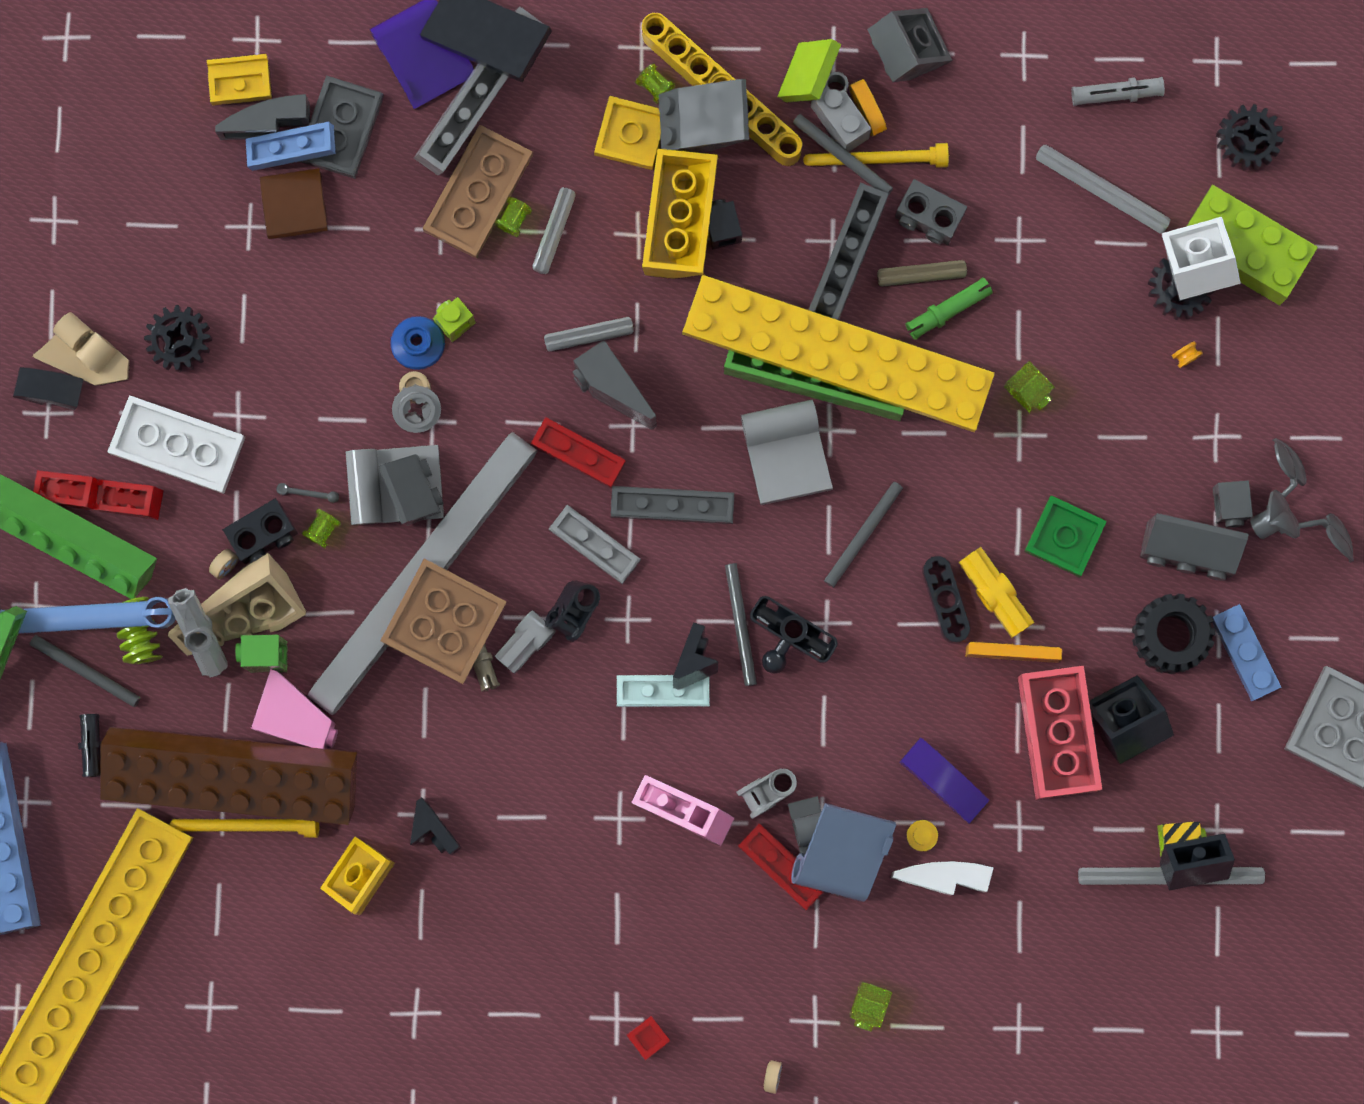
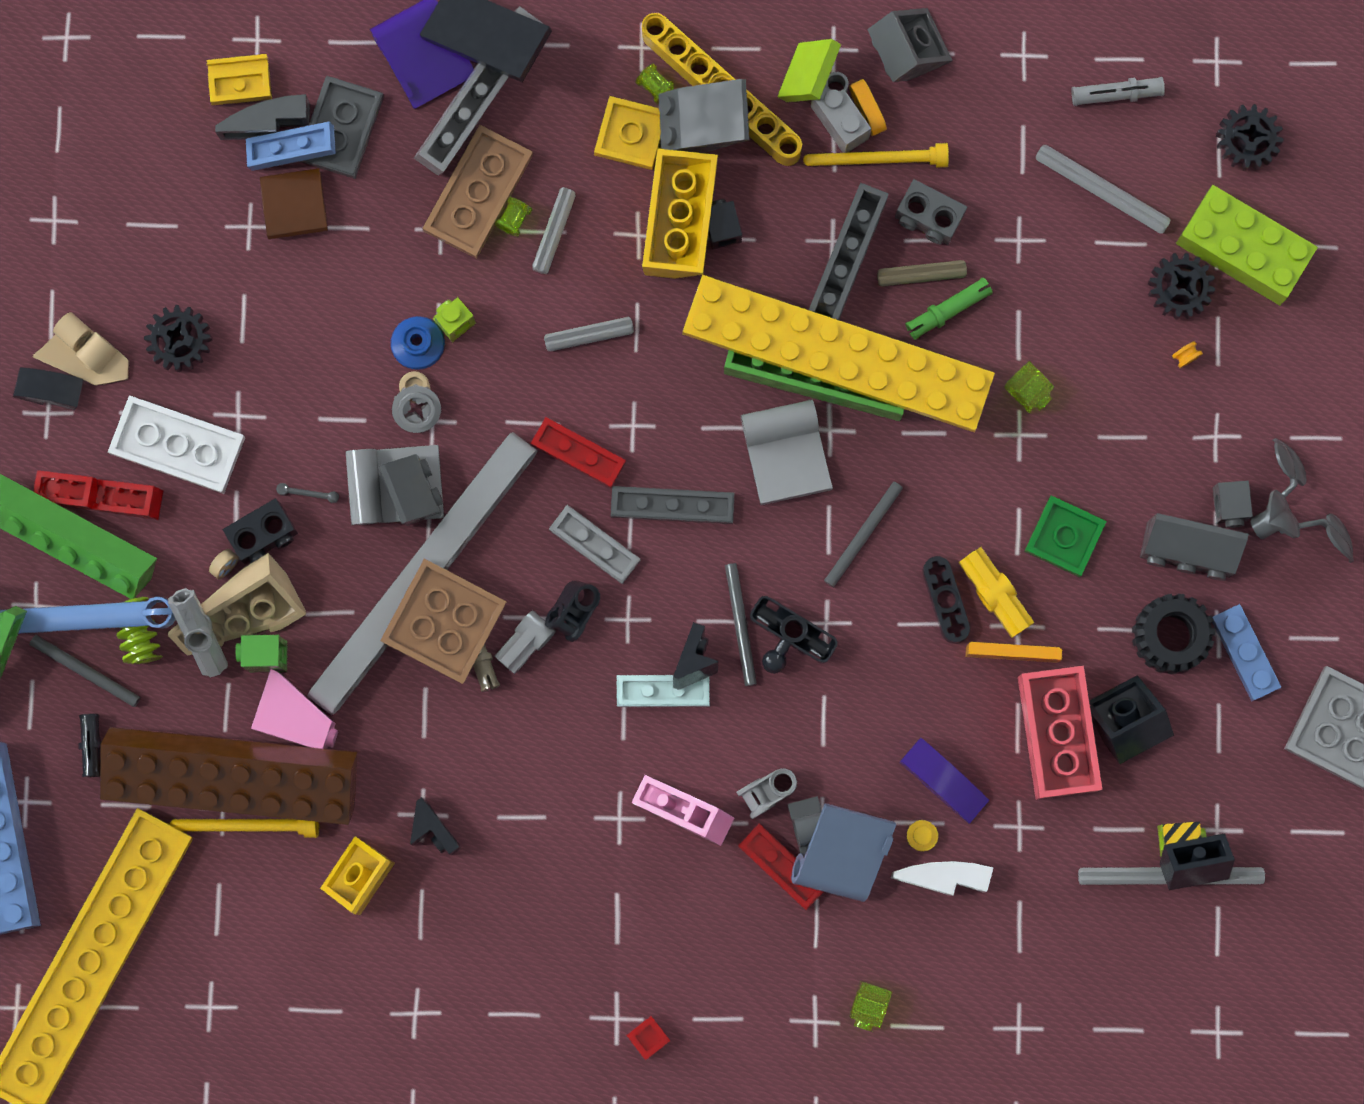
(321, 528): clear neon green bush -> none
(610, 384): dark grey slope -> none
(772, 1076): tan tile -> none
(841, 154): dark grey bar -> none
(1201, 258): white slope -> none

